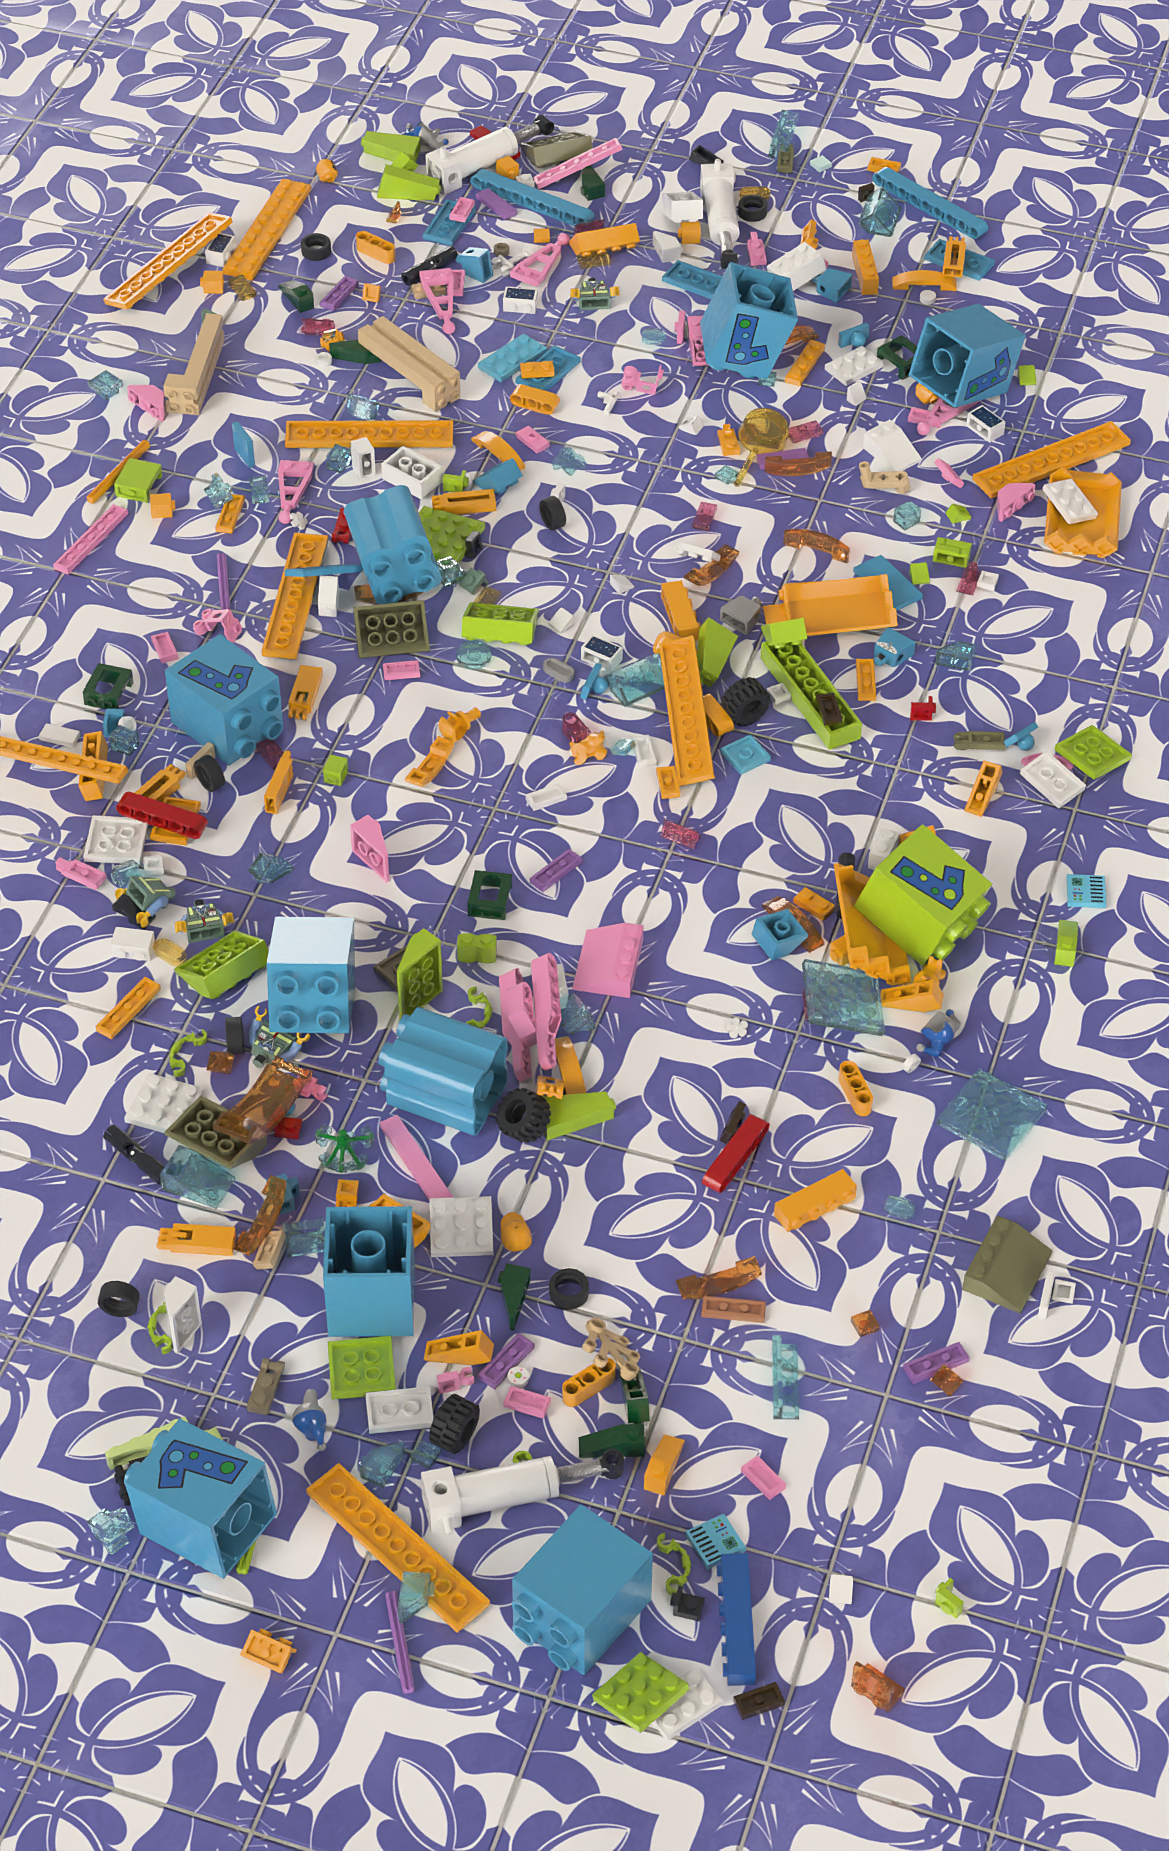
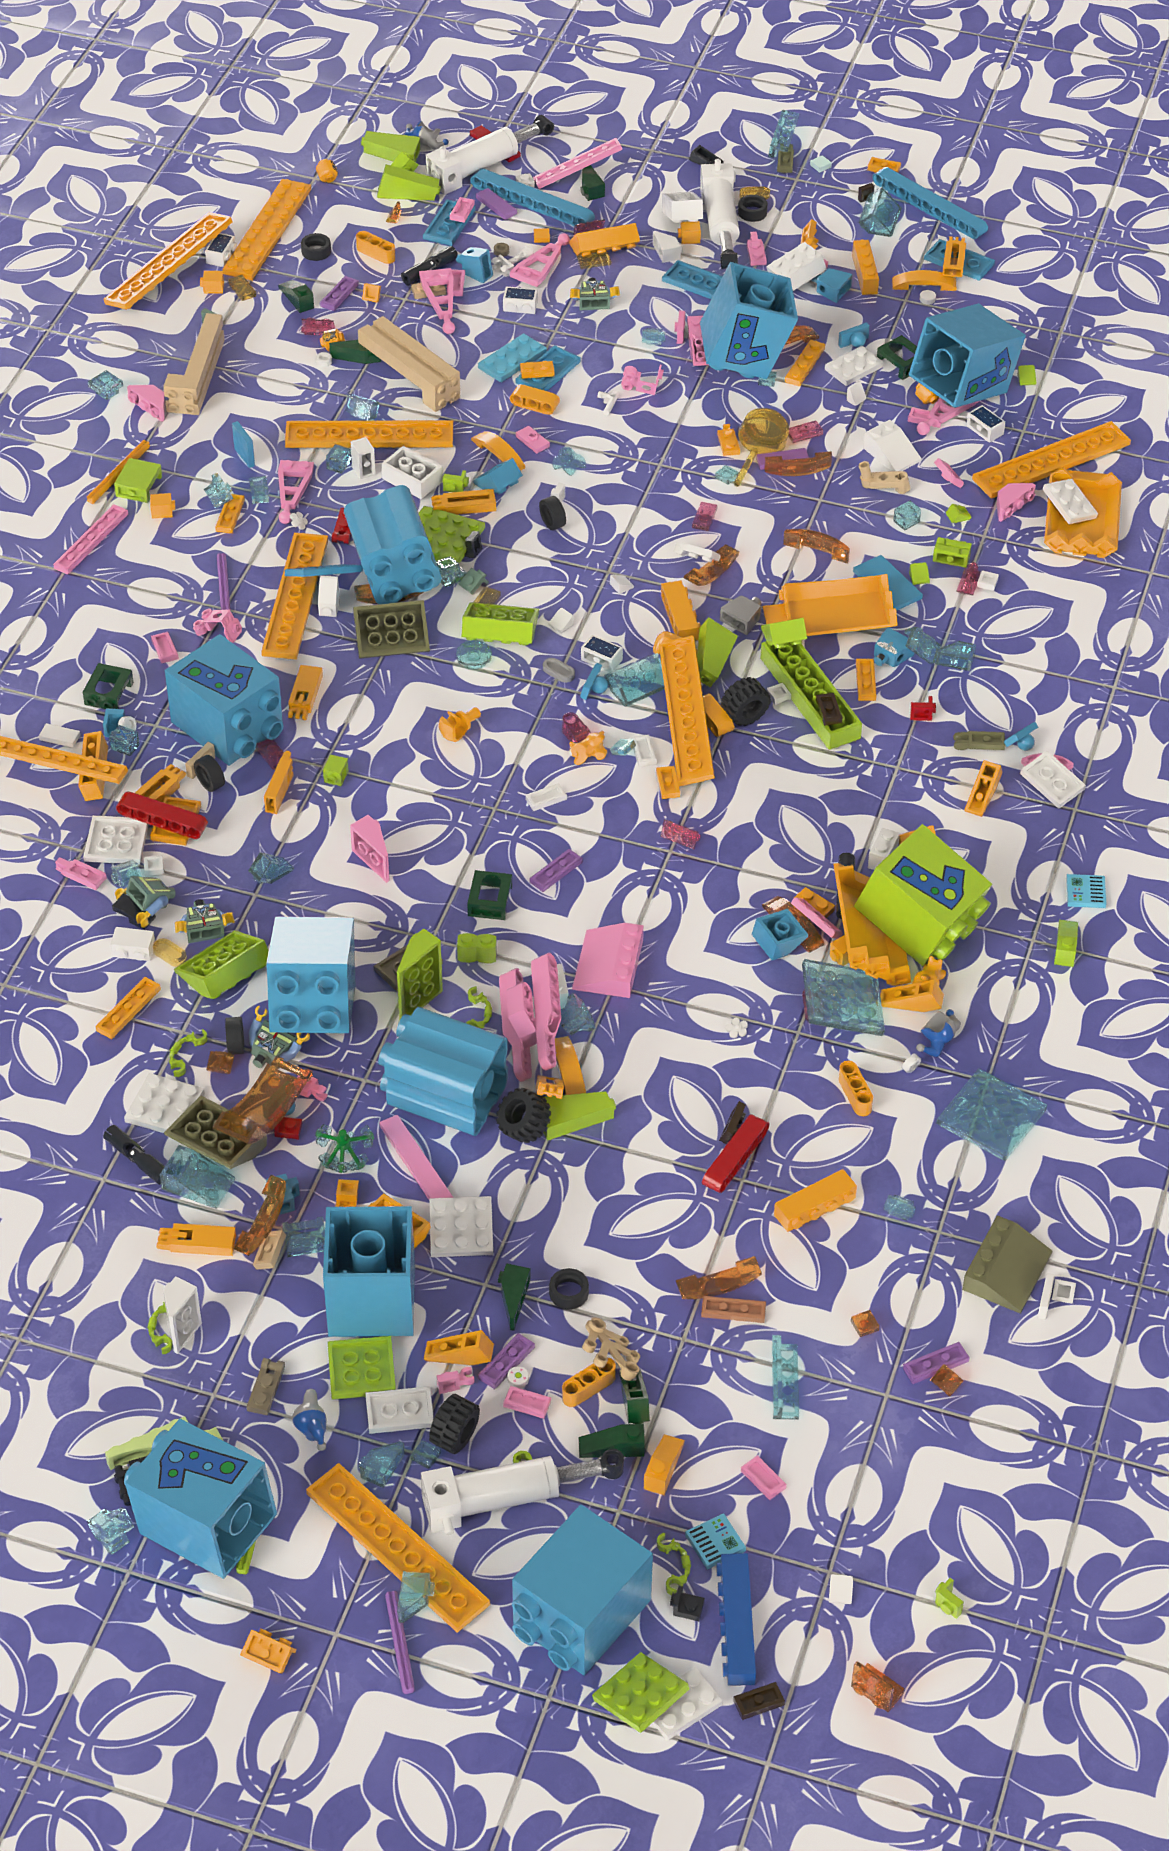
(120, 1290): black tyre -> none
(401, 670): bright pink plate -> none
(432, 763): light orange slope -> none
(507, 167): light orange brick -> none
(515, 1232): light orange cap -> none
(556, 148): olive slope -> none
(691, 425): white slope -> none
(745, 754): medium azure tile -> none
(817, 918): none -> bright pink tile
(922, 644): none -> clear light blue bracket
(1093, 752): lime plate -> none

